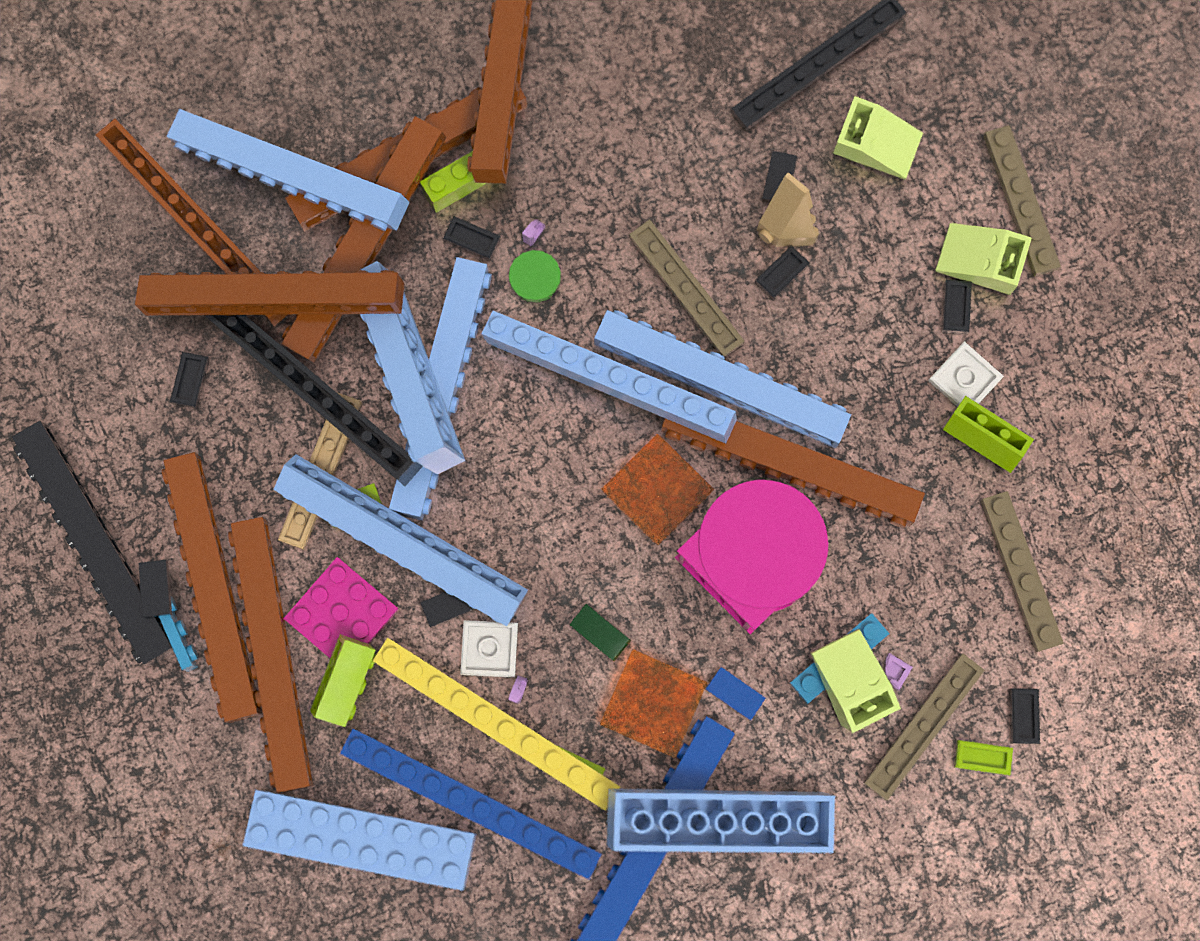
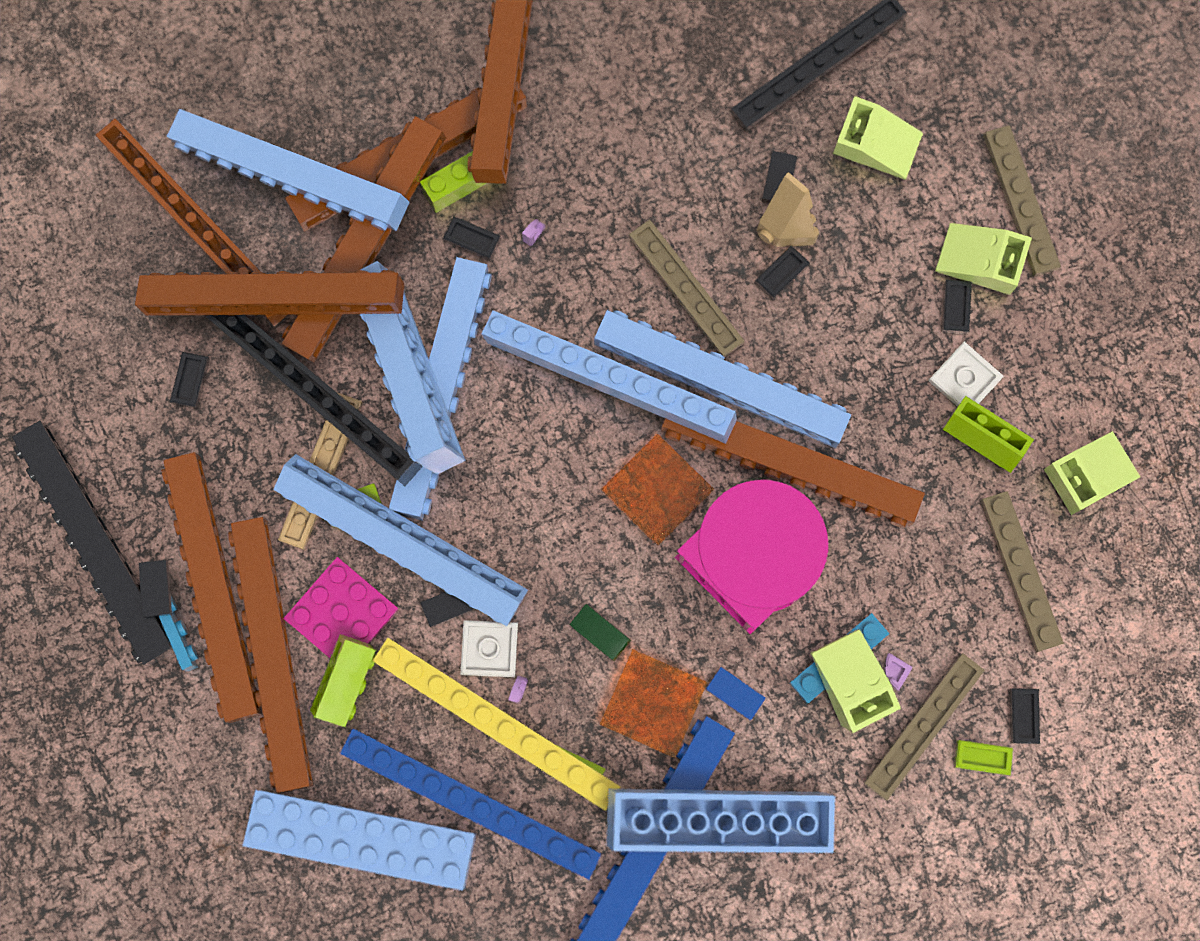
(534, 276): bright green tile -> none
(1091, 473): none -> yellowish green slope

